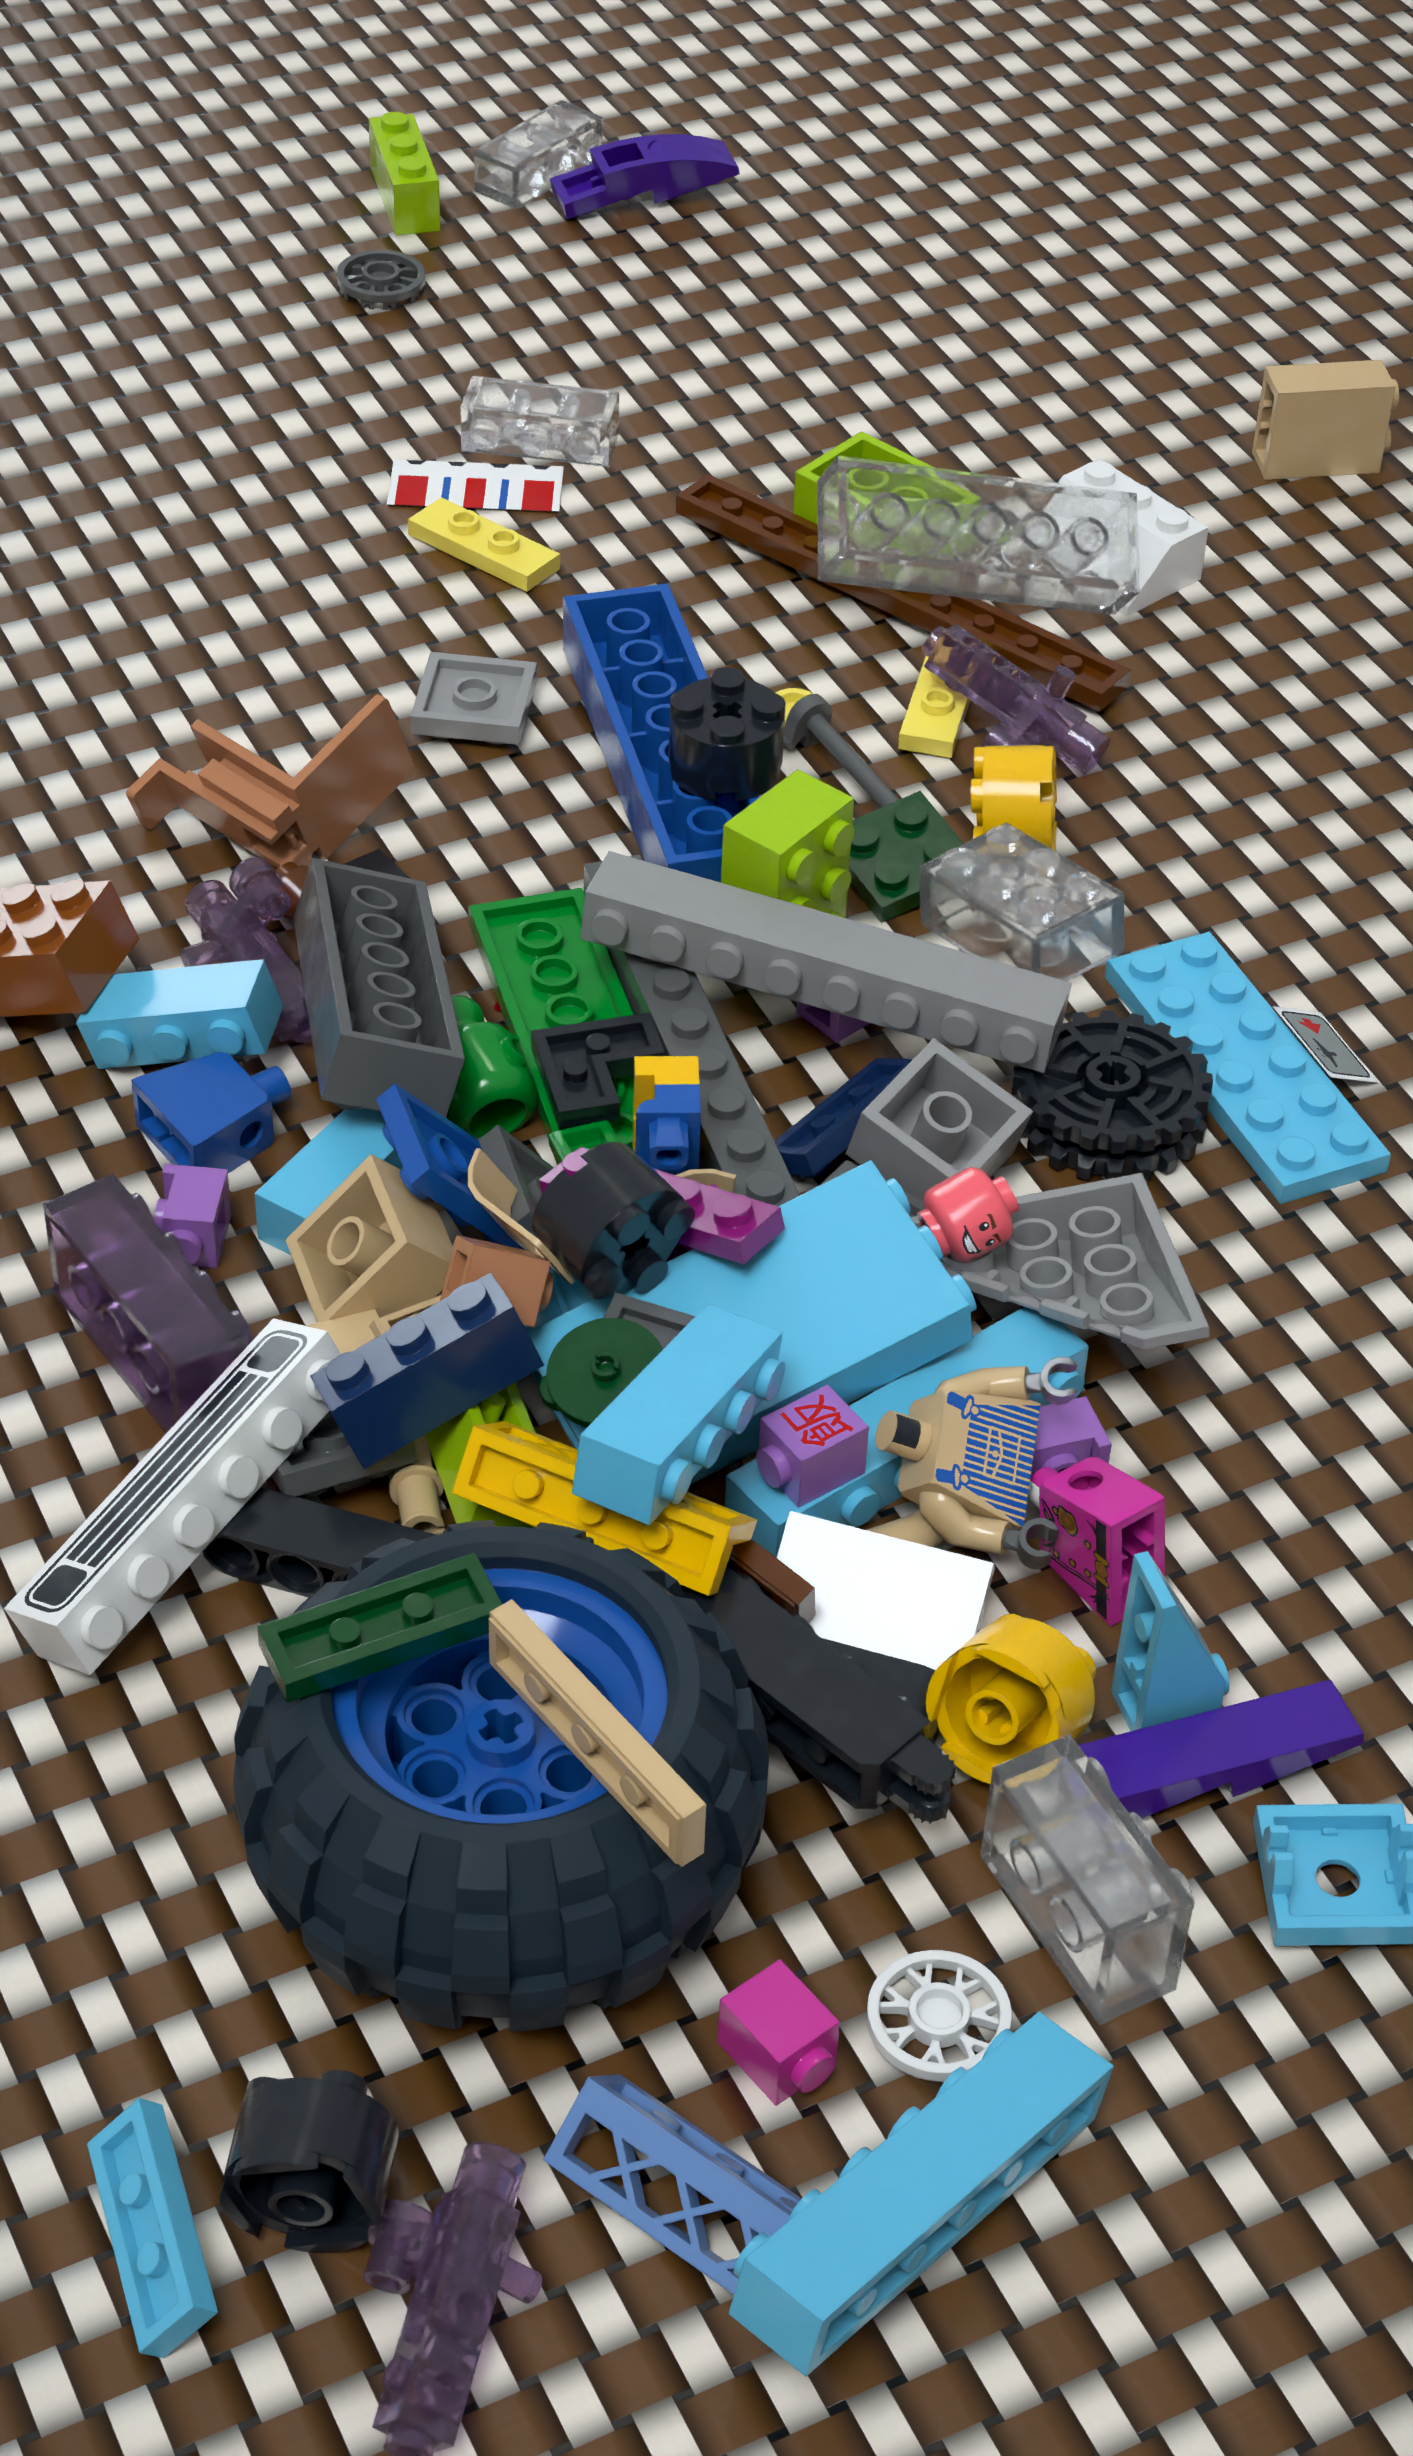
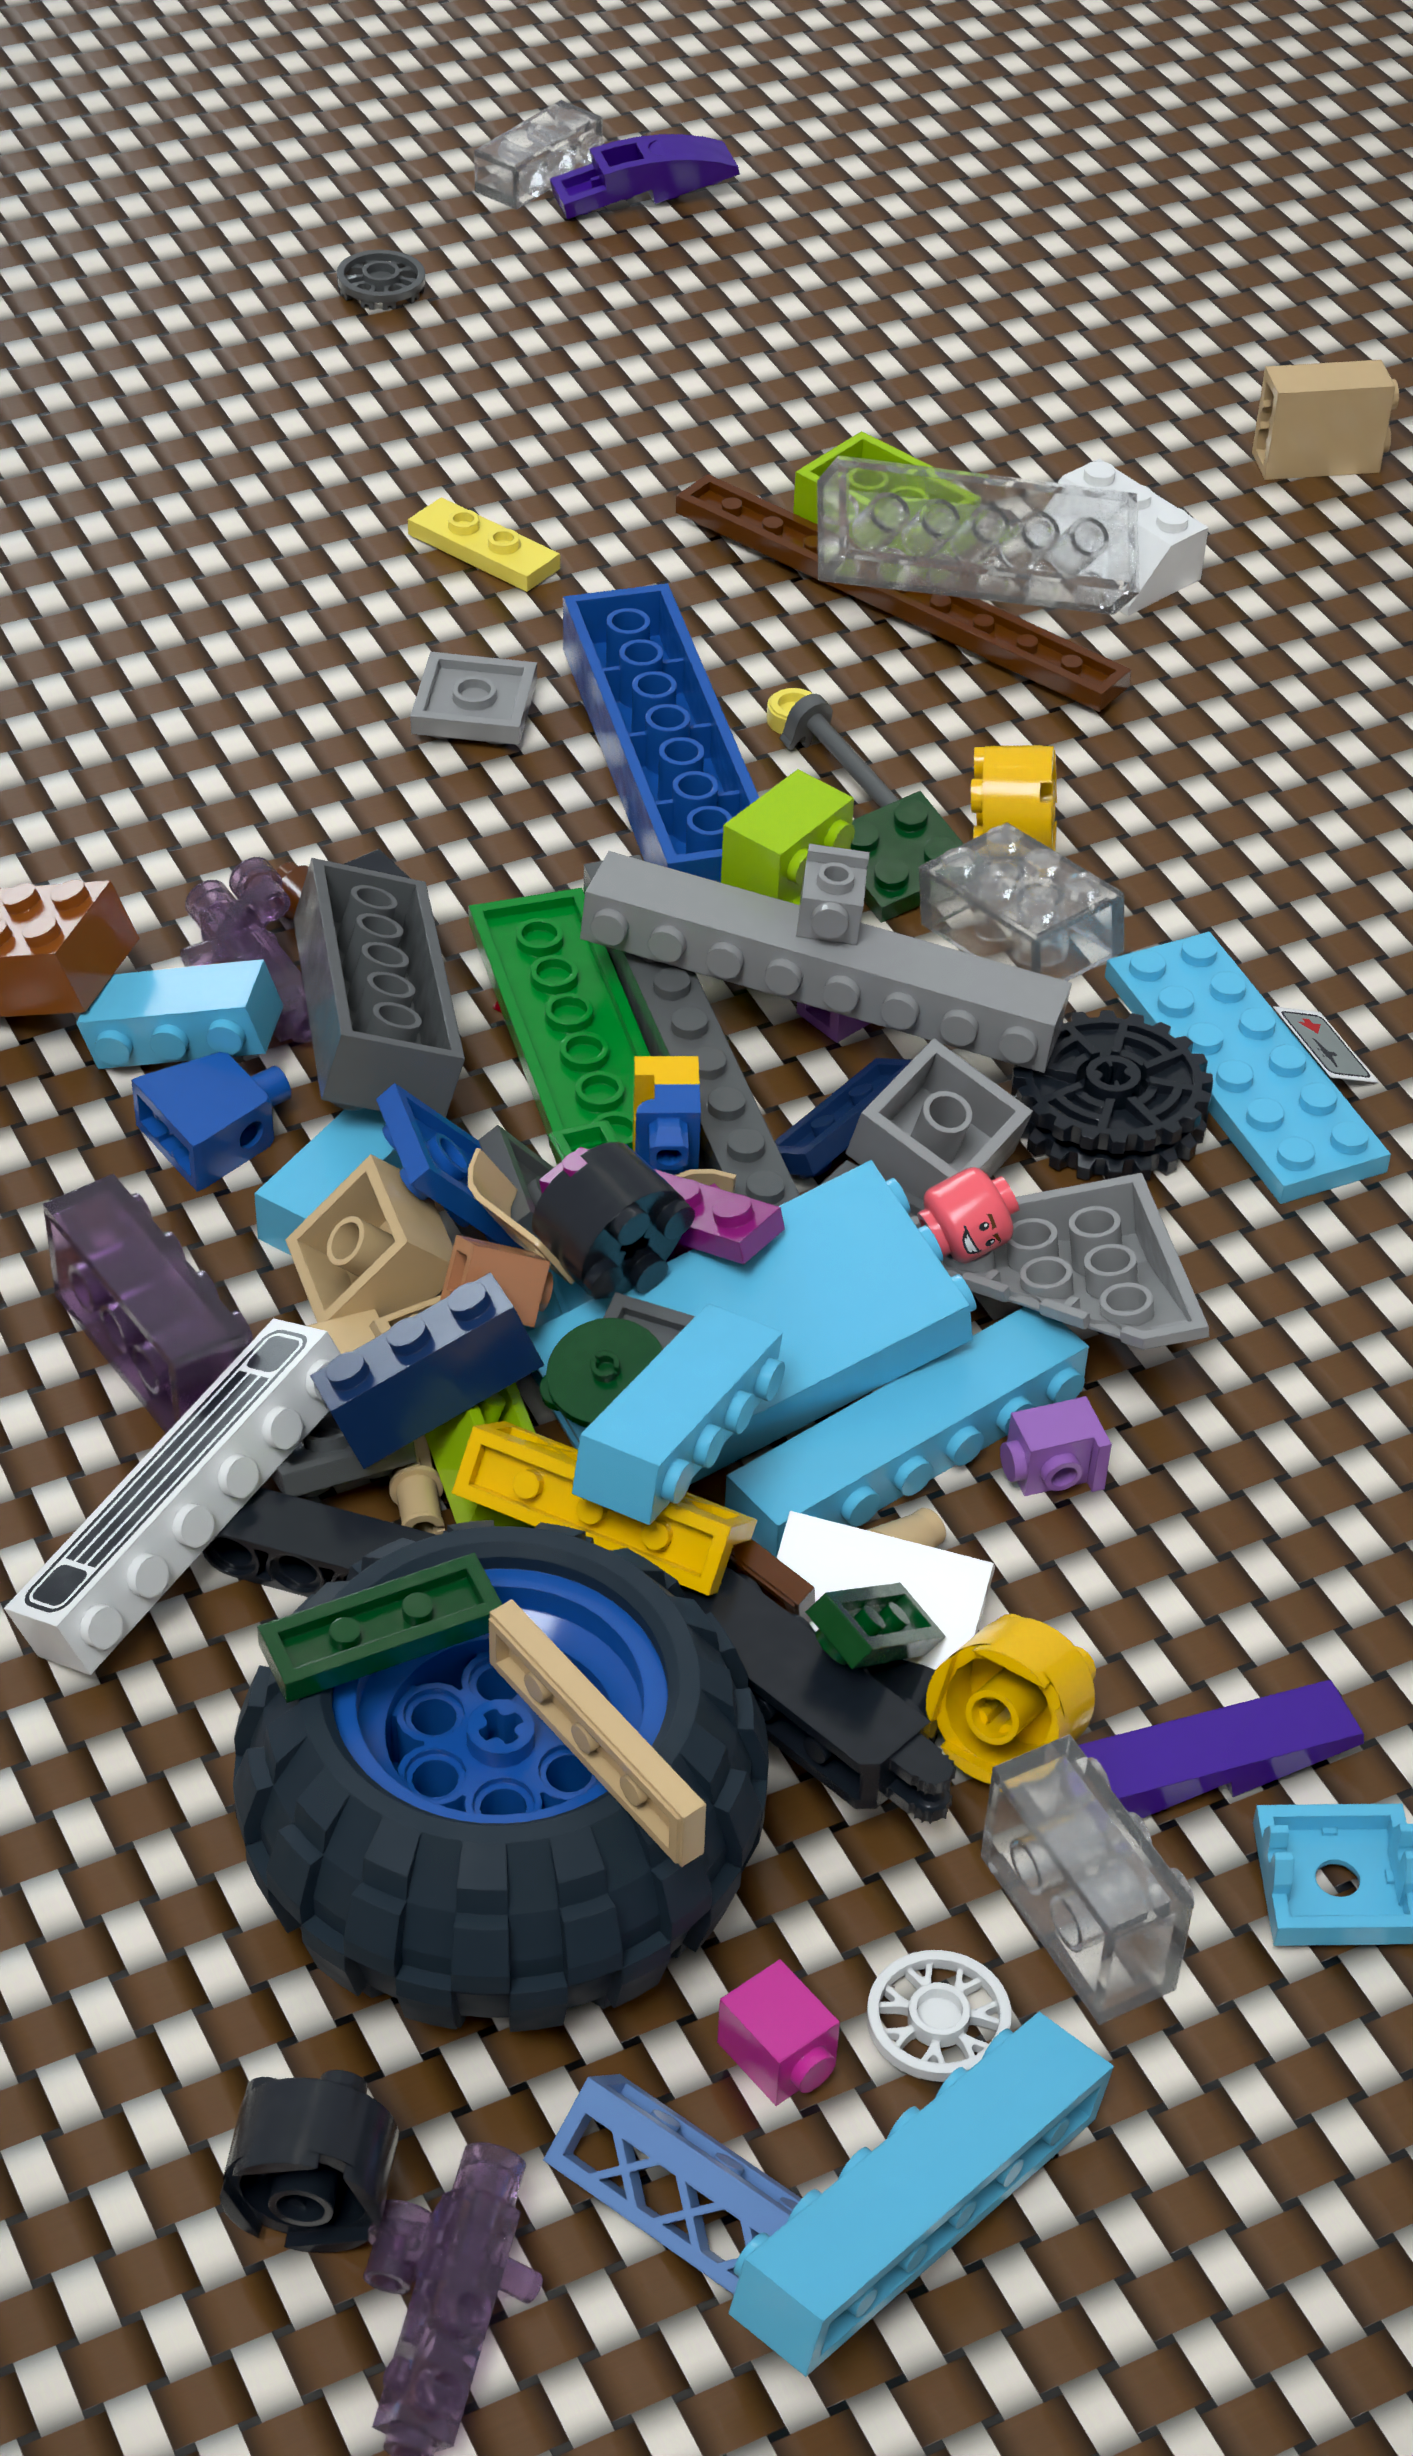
(151, 2229): medium azure plate -> none
(196, 1211): medium lavender brick -> none
(279, 813): nougat piece -> none
(404, 173): lime brick -> none
(476, 485): sticker -> none
(495, 1076): green piece -> none
(540, 421): clear brick -> none
(583, 1060): black plate -> none
(726, 736): black brick -> none
(812, 1446): medium lavender brick -> none
(832, 894): none -> light grey brick
(873, 1625): none -> dark green plate
(933, 717): light yellow plate -> none
(973, 1455): tan torso -> none
(1027, 708): clear purple piece -> none
(1101, 1526): dark pink torso -> none
(1161, 1656): medium azure slope -> none

